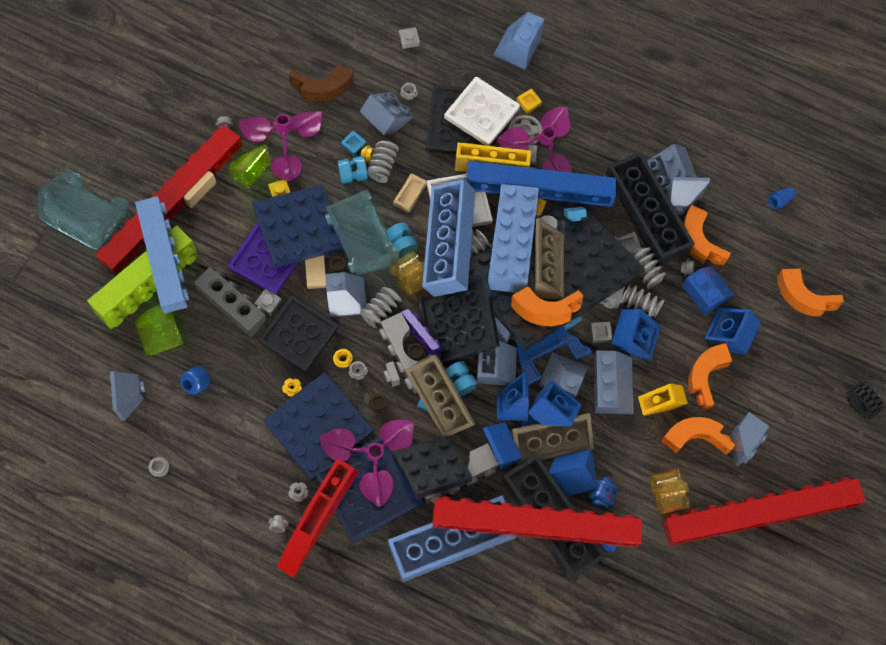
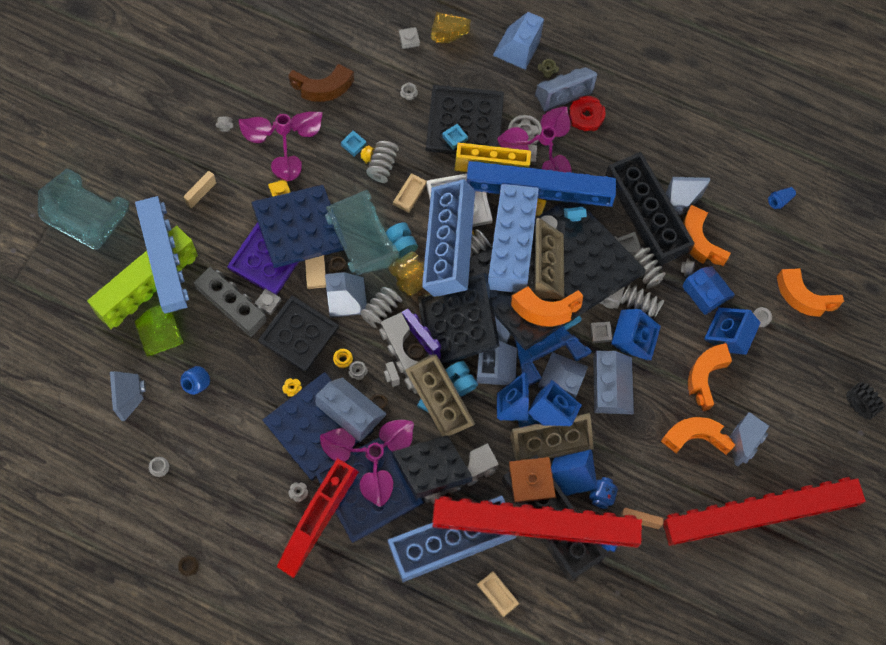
(188, 565): none -> dark brown plate
(210, 157): red brick -> none
(250, 166): clear neon green slope -> none
(278, 524): light grey plate -> none
(345, 170): dark azure wheel -> none
(349, 408): none -> sand blue slope
(386, 112): sand blue slope -> none
(449, 28): none -> clear yellow slope
(454, 136): none -> dark azure plate
(482, 111): white plate -> none
(498, 594): none -> tan tile
(502, 445): blue slope -> none
(529, 101): yellow plate -> none
(531, 480): none -> dark orange plate
(548, 63): none -> olive plate
(566, 88): none -> sand blue slope
(583, 122): none -> red plate
(647, 519): none -> medium nougat tile
(663, 399): yellow slope -> none
(669, 491): clear yellow brick -> none
(671, 163): sand blue slope -> none
(763, 316): none -> light grey tile

